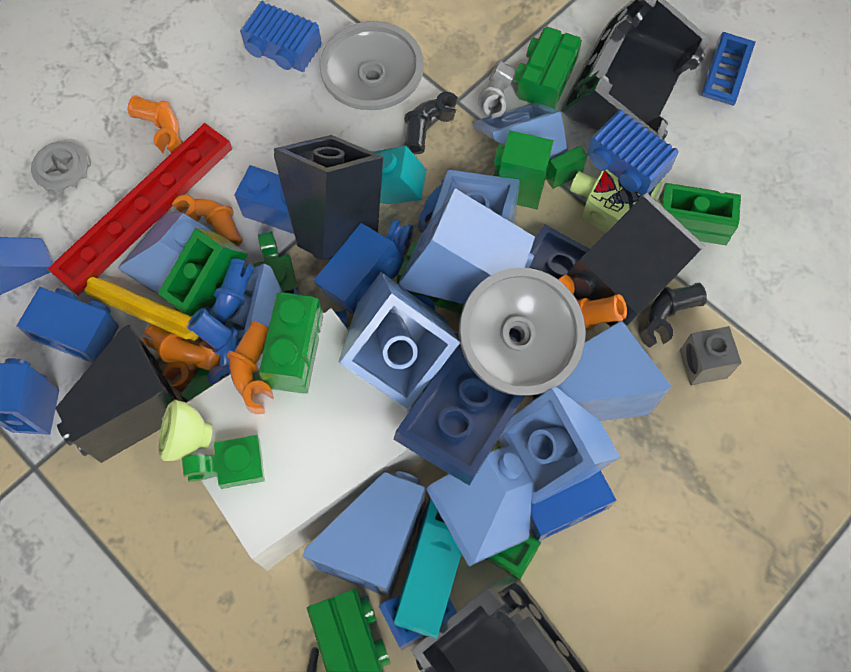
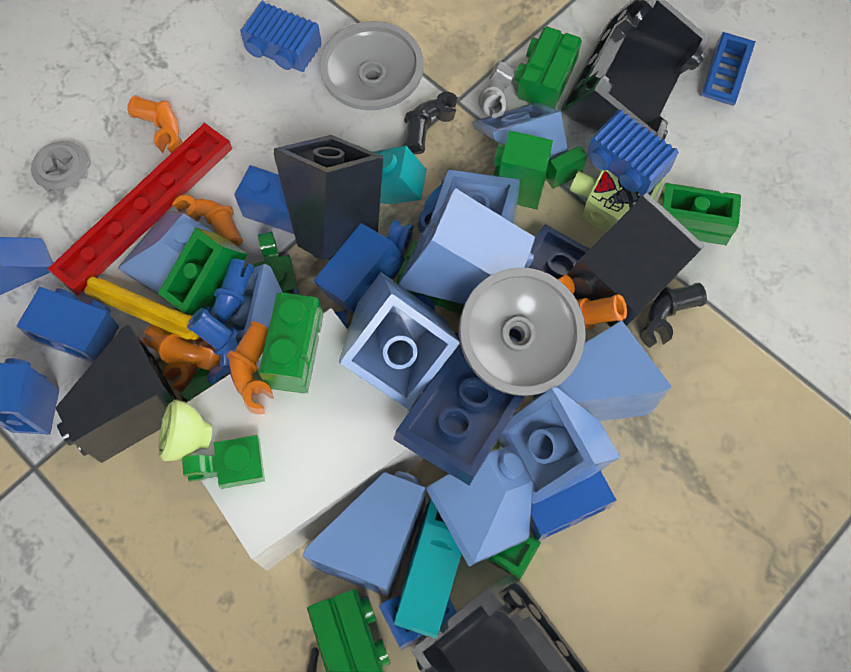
(710, 355): dark grey brick -> none

